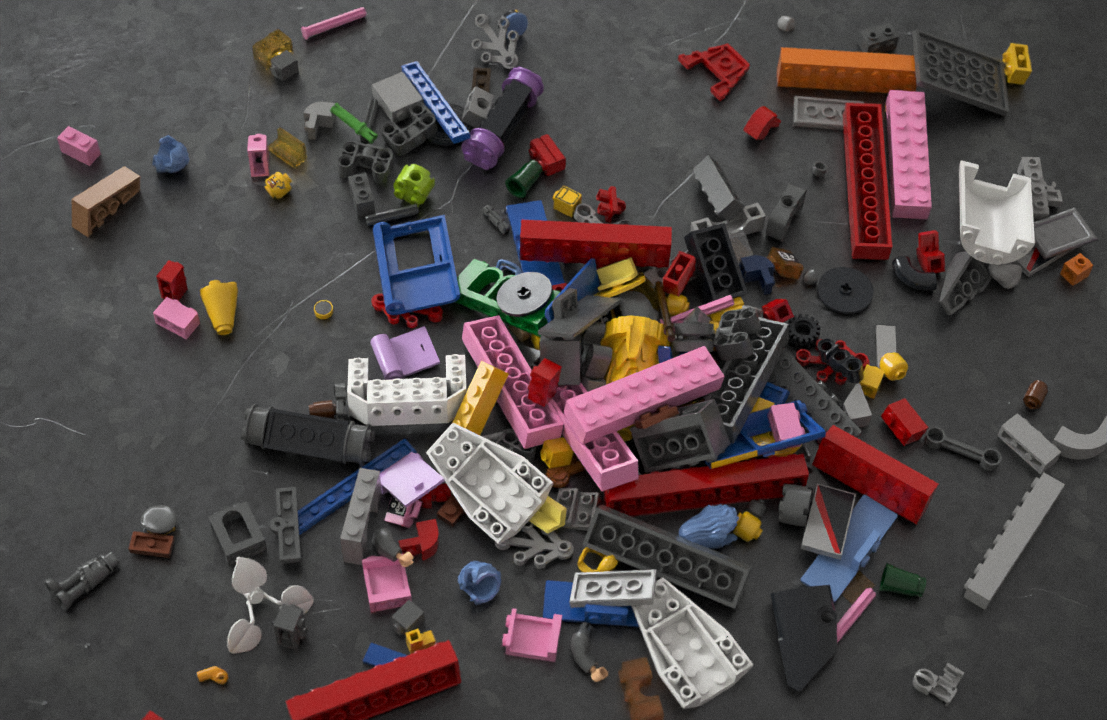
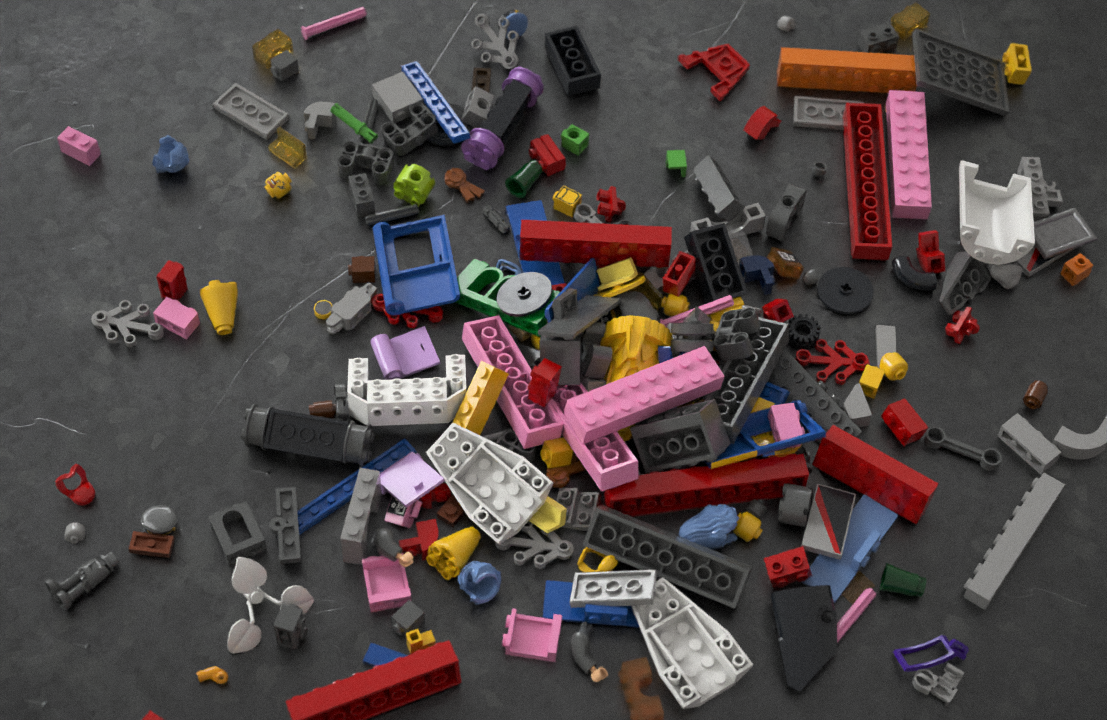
(75, 532): none -> light grey piece
(83, 493): none -> red piece
(103, 199): medium nougat wedge -> none
(125, 323): none -> light grey plant
(251, 111): none -> light grey tile
(258, 148): bright pink torso -> none
(351, 308): none -> light grey hinge
(362, 269): none -> reddish brown brick
(453, 552): none -> yellow cone
(456, 179): none -> dark orange piece
(572, 60): none -> black brick
(574, 139): none -> bright green brick
(648, 419): copper plate -> none
(668, 327): dark brown bar -> none
(676, 160): none -> bright green panel
(788, 567): none -> red brick
(840, 360): black piece -> none
(909, 19): none -> clear yellow brick
(951, 646): none -> dark purple sword
(965, 325): none -> red hips

